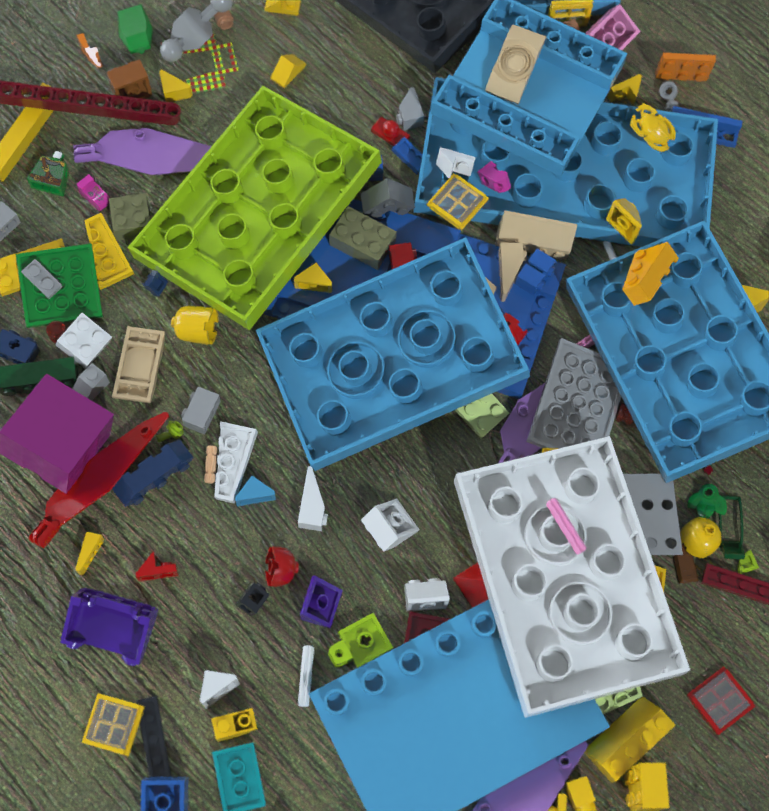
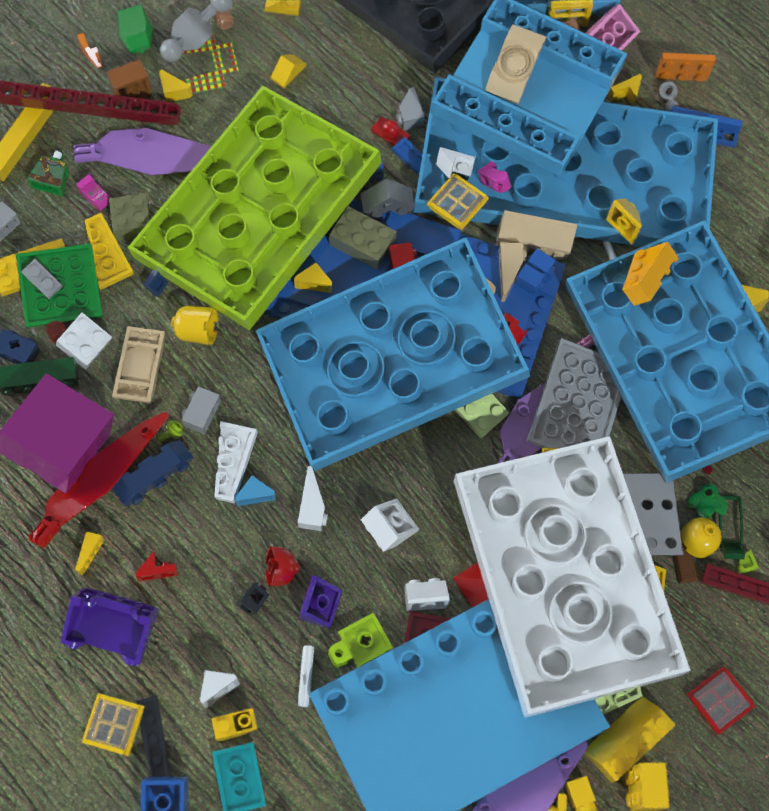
(91, 382): light grey slope -> none
(210, 464): light nougat axle -> none
(566, 526): bright pink axle -> none
(624, 415): clear red wheel -> none
(653, 128): yellow shield -> none

